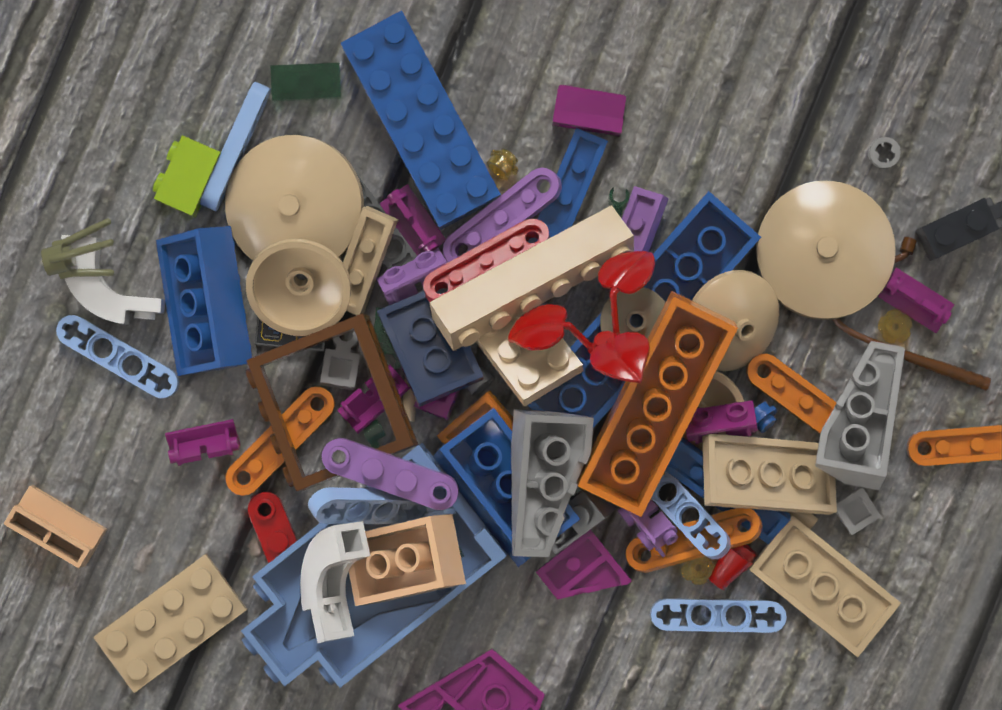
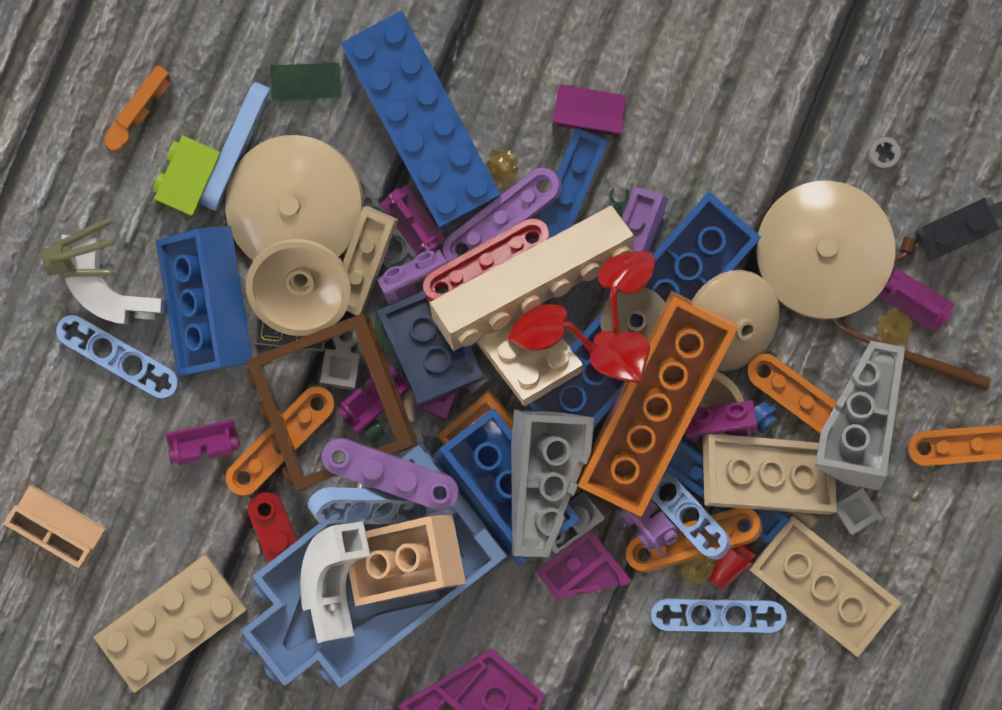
(135, 110): none -> orange hinge

